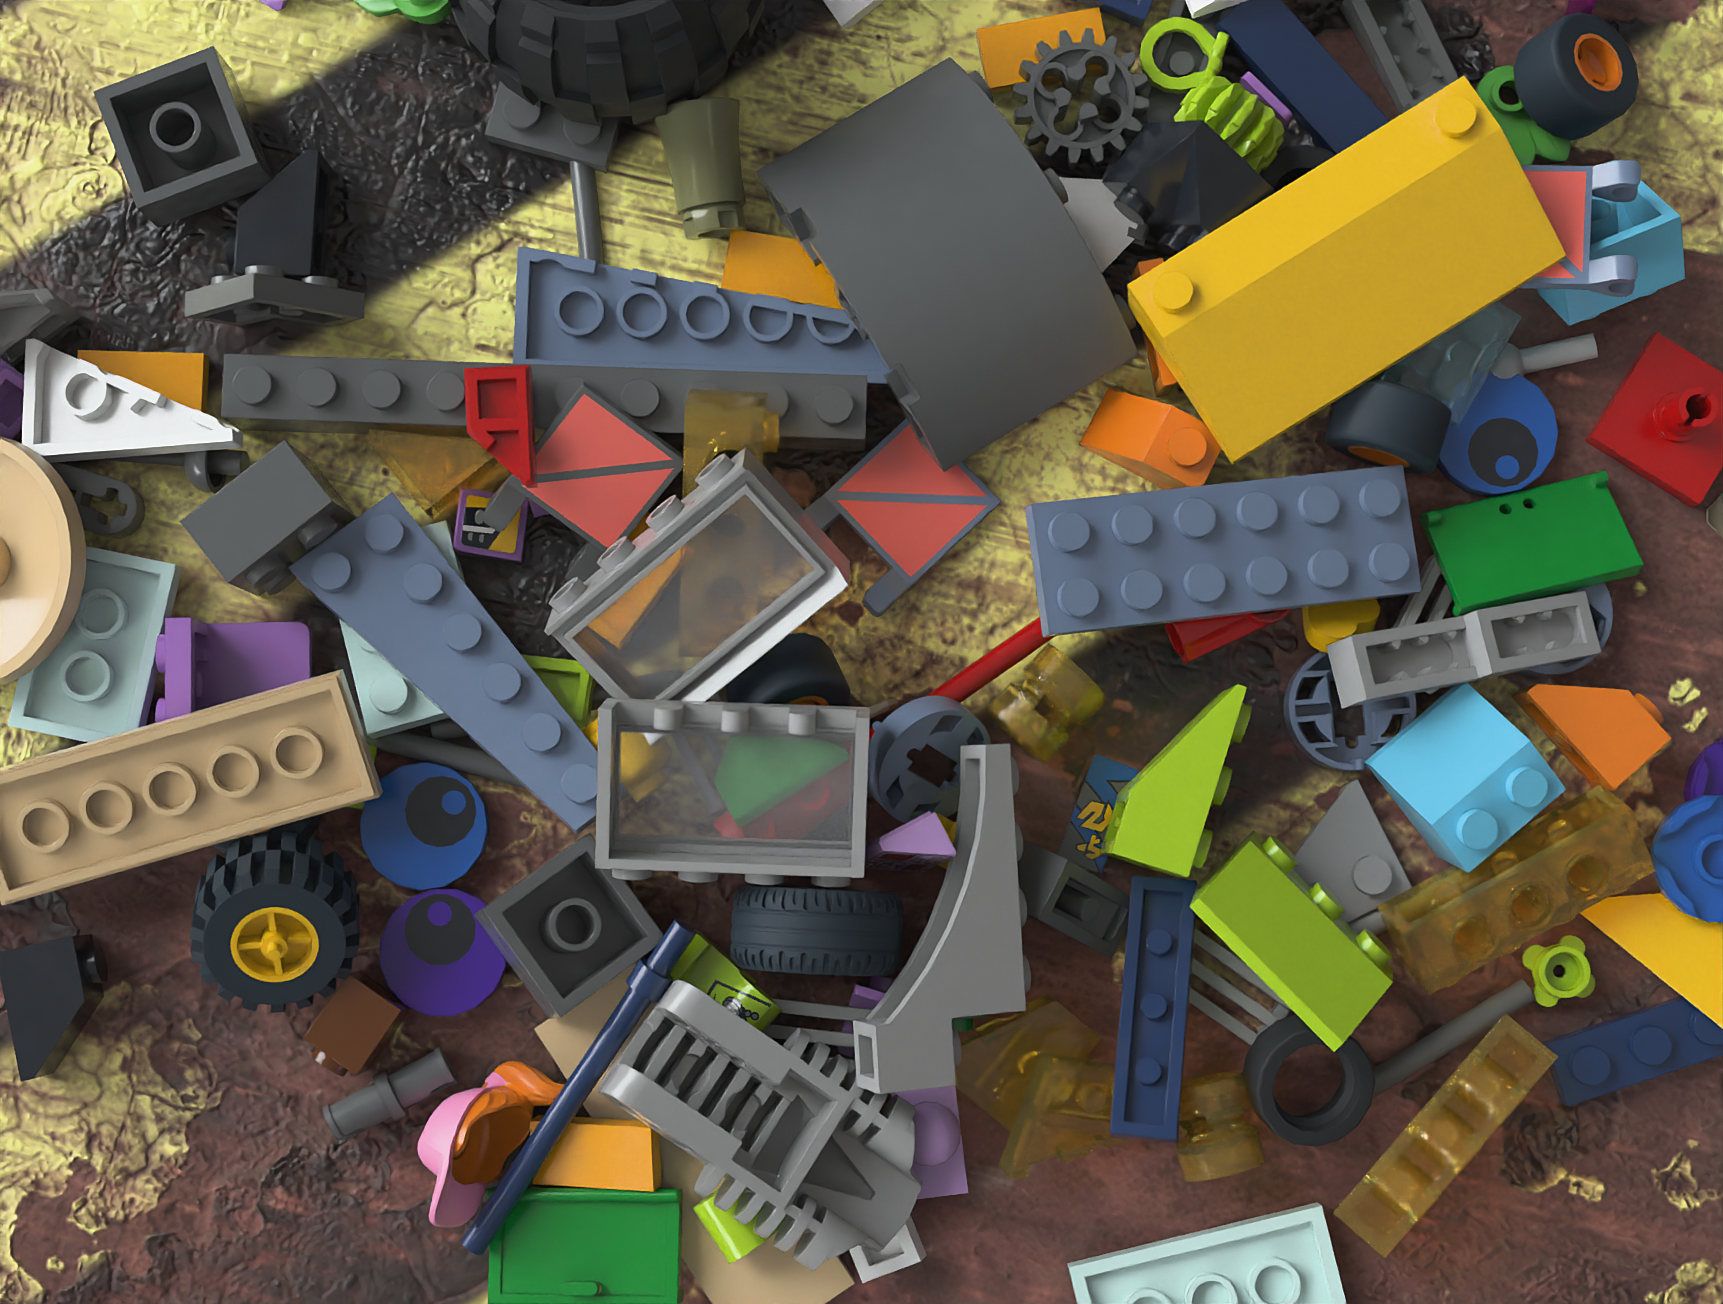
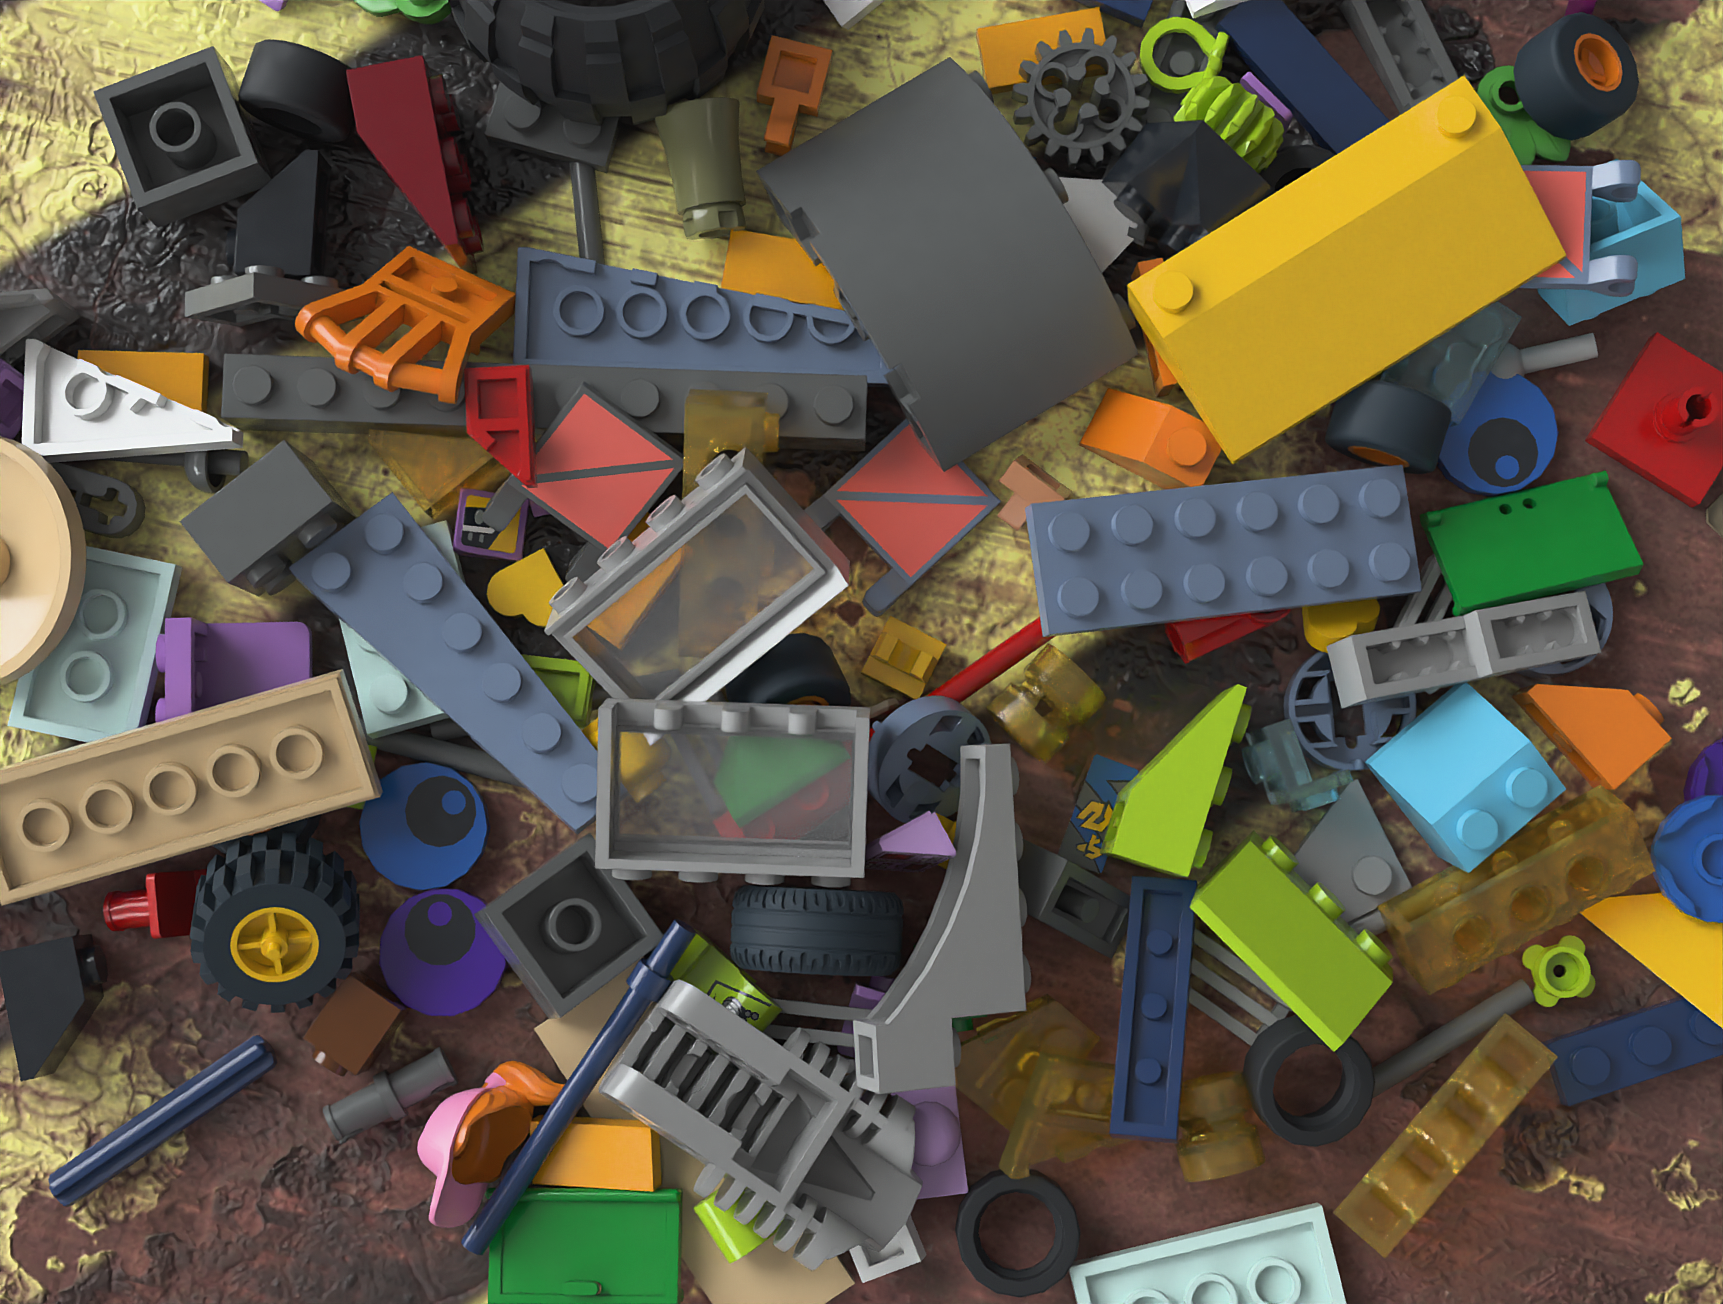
(162, 1121): none -> dark blue axle
(163, 905): none -> red bracket
(298, 91): none -> black tyre
(408, 129): none -> dark red slope
(417, 292): none -> orange plate
(526, 588): none -> yellow tile
(792, 84): none -> orange plate
(903, 658): none -> yellow tile
(1029, 486): none -> nougat tile
(1029, 1280): none -> black tyre
(1281, 766): none -> clear light blue bracket

